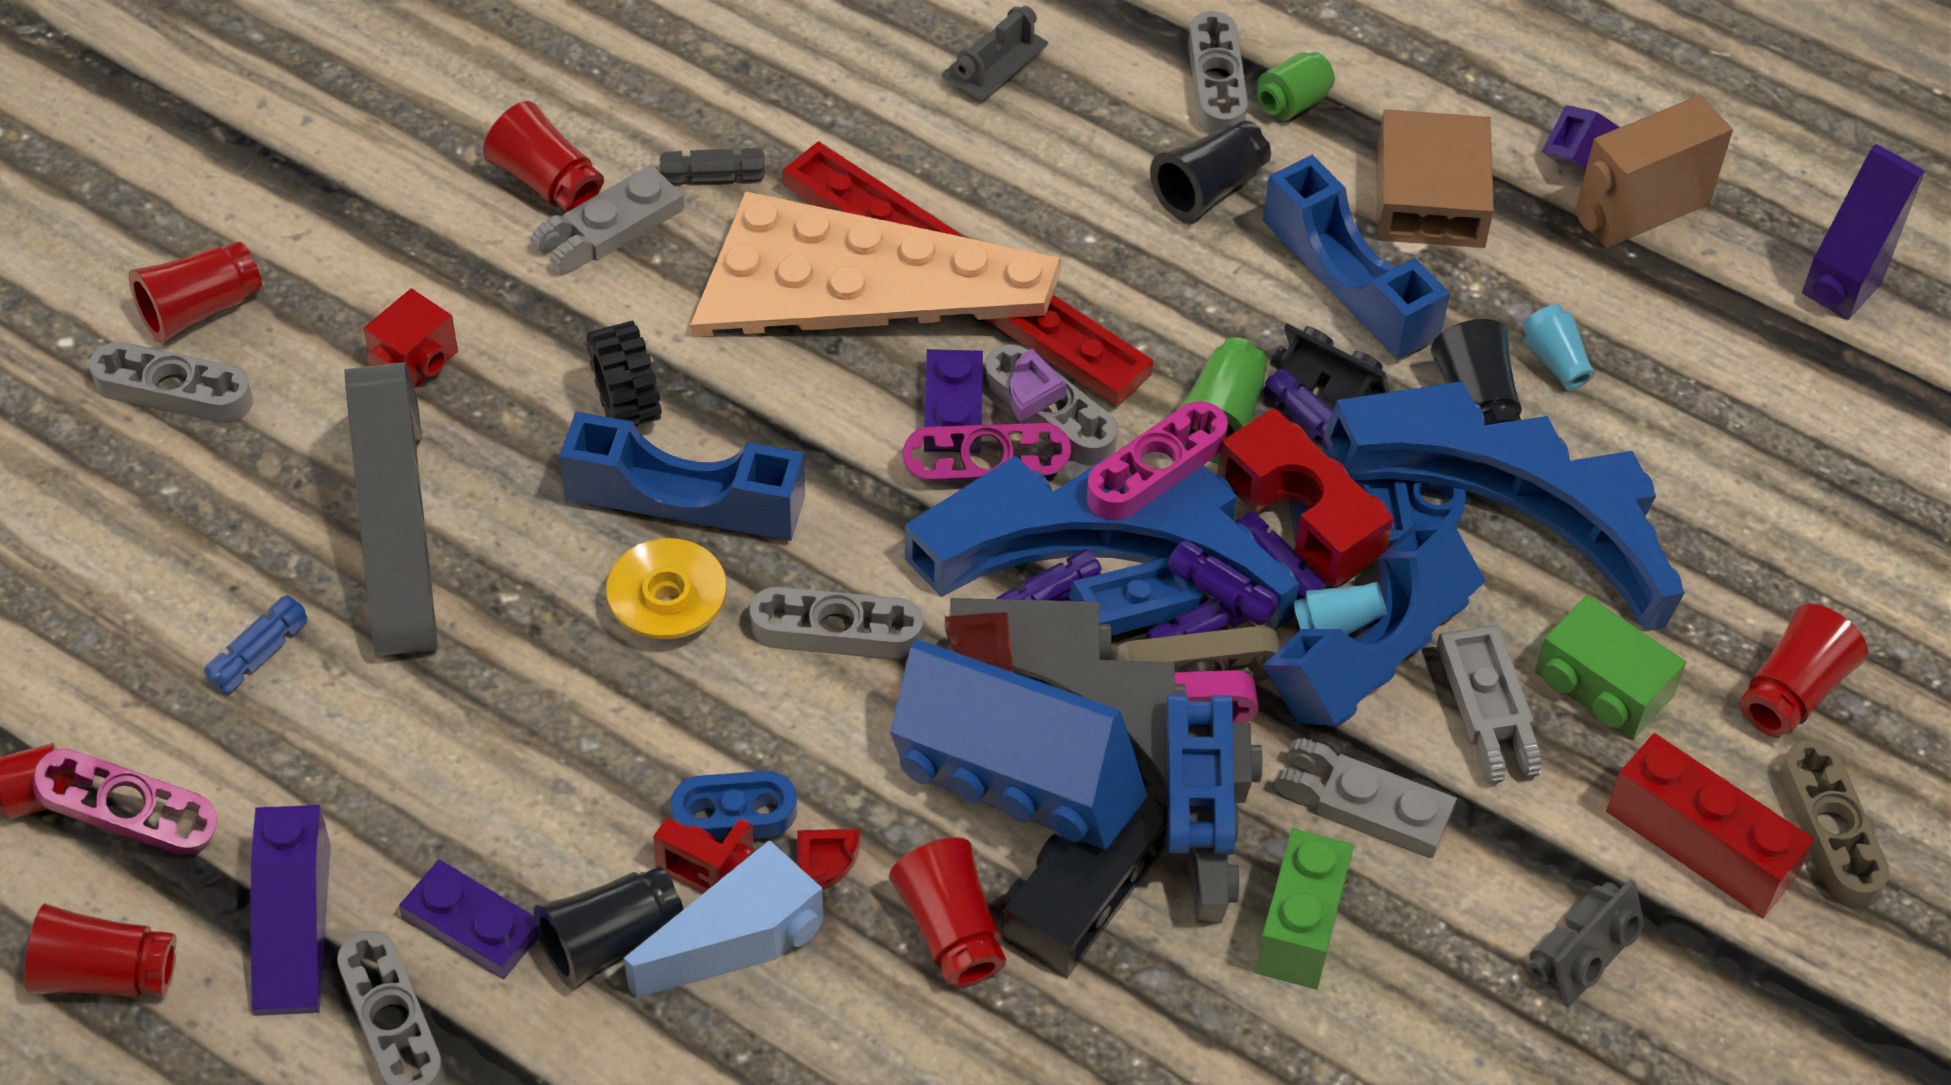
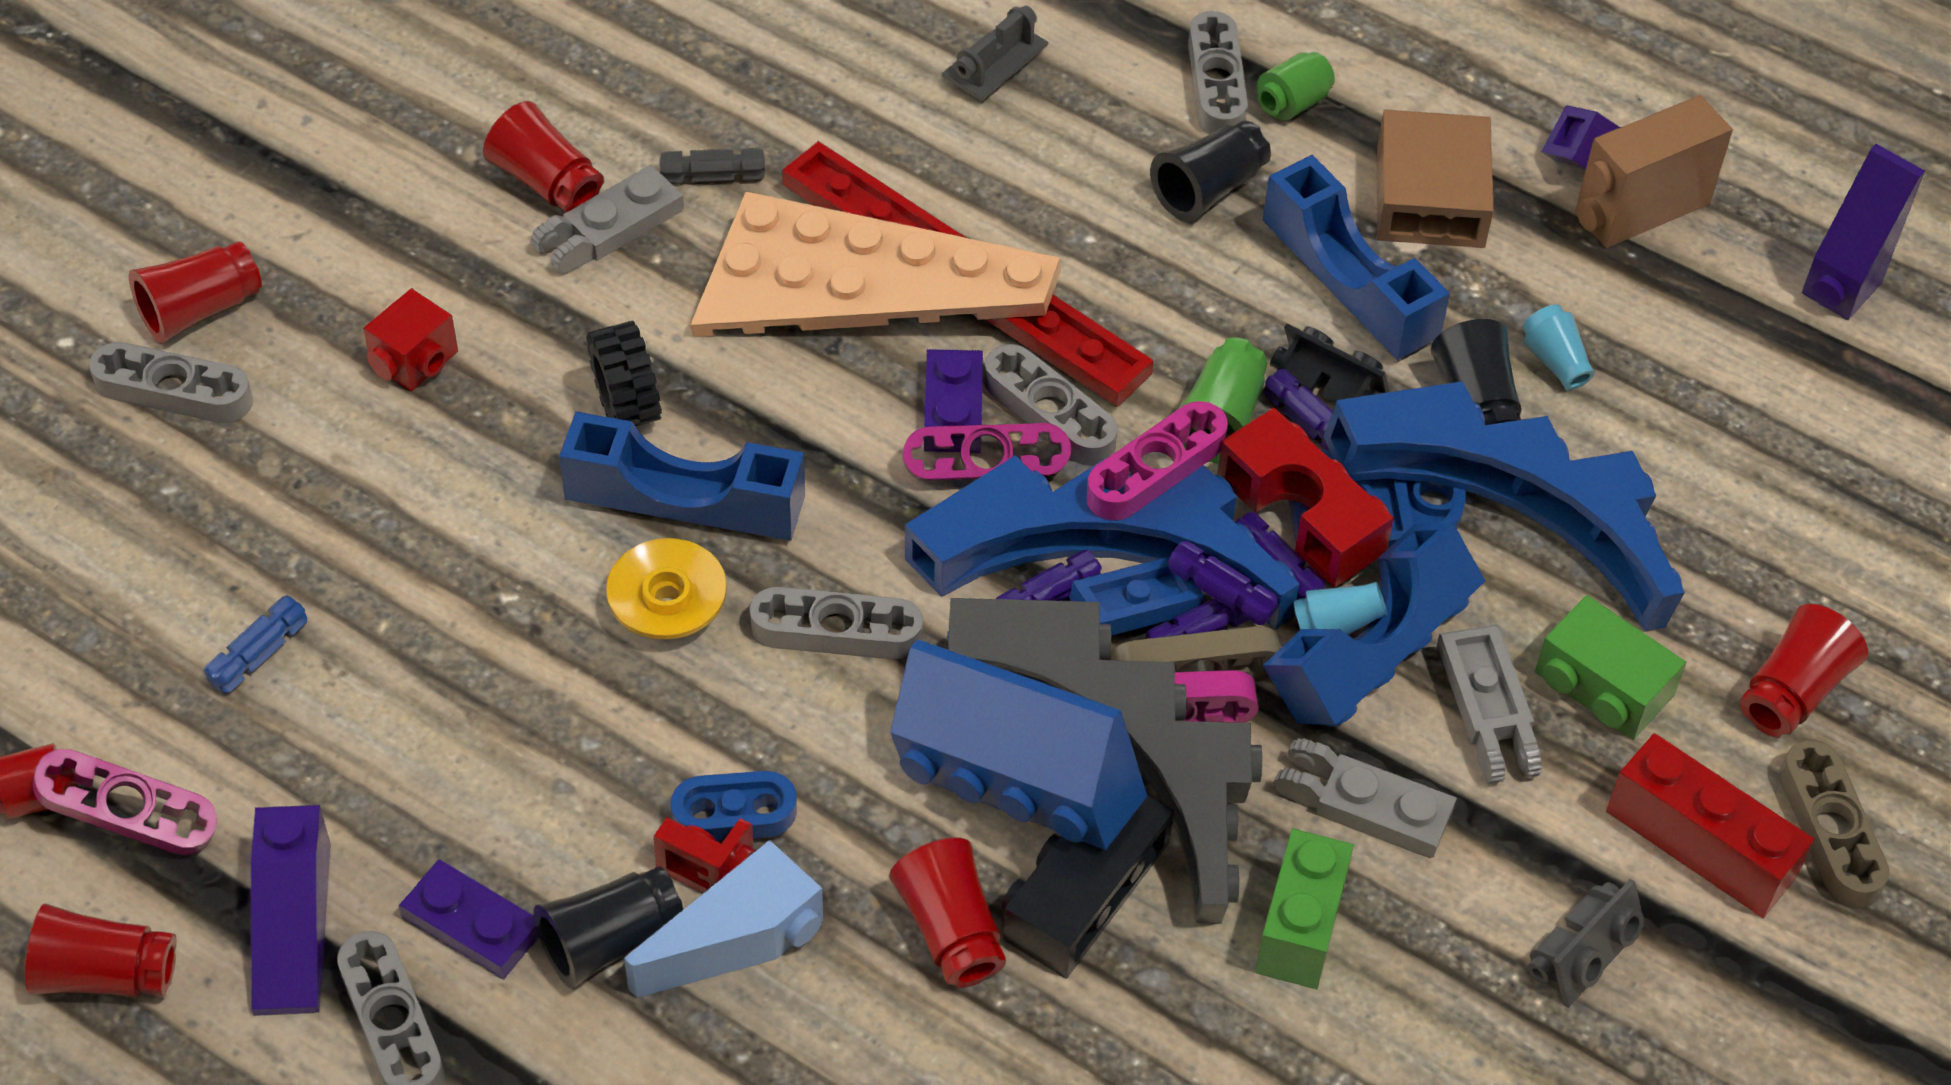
(390, 507): dark grey beam -> none
(827, 854): red tile -> none
(981, 637): clear red tile -> none
(1034, 386): medium lavender tile -> none
(1200, 774): blue plate -> none

